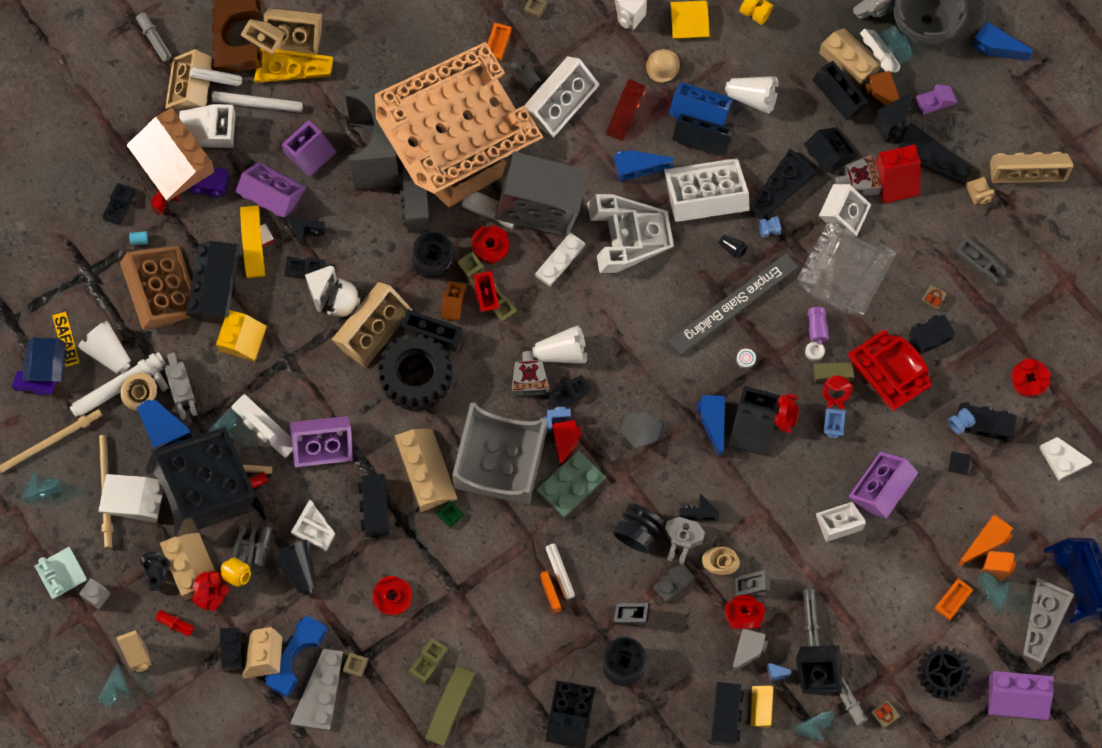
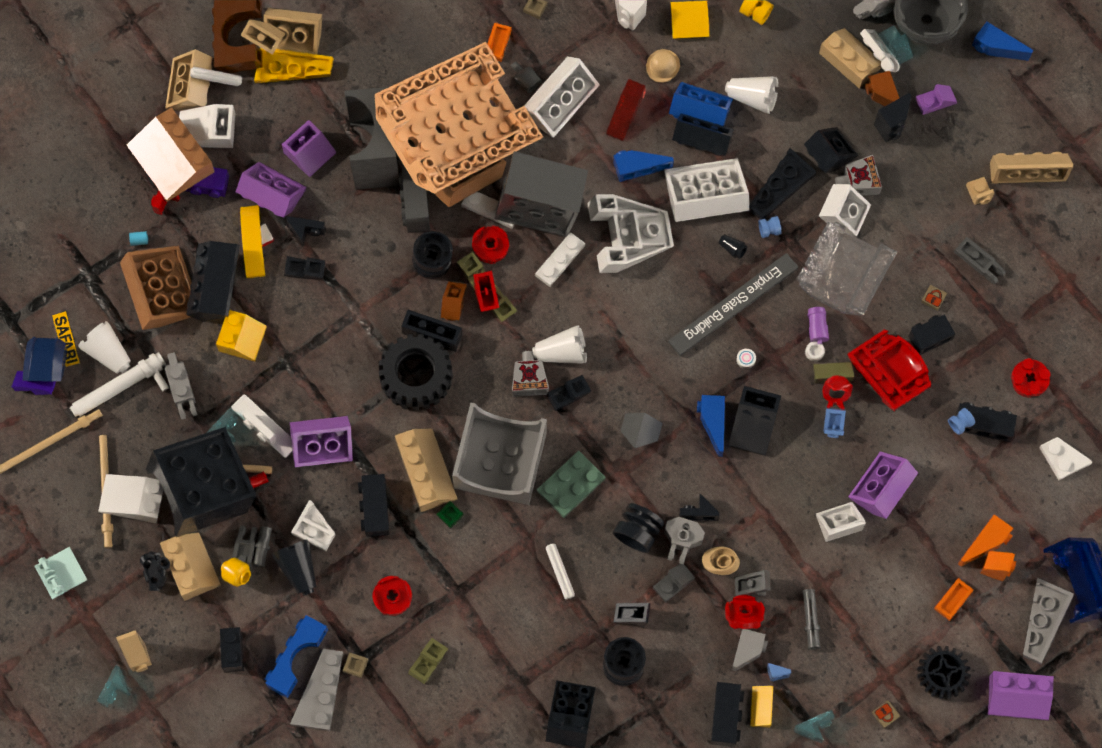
(35, 490): clear light blue slope -> none
(94, 594): light grey brick -> none
(119, 204): black slope -> none
(138, 389): tan hat -> none
(150, 31): light grey axle -> none
(162, 425): blue slope -> none
(174, 623): red axle -> none
(219, 589): red plate -> none
(258, 102): white axle -> none
(262, 653): tan slope -> none
(320, 285): white slope -> none
(343, 299): white cylinder -> none
(372, 324): tan slope -> none
(449, 706): olive slope -> none
(550, 592): orange tile -> none
(560, 414): medium blue bracket -> none
(565, 439): red slope -> none
(787, 412): red plate -> none
(820, 669): black slope -> none
(840, 90): black brick -> none
(852, 705): light grey axle -> none
(899, 173): red slope -> none
(936, 156): black wing -> none
(959, 463): black tile -> none
(996, 595): clear light blue slope -> none

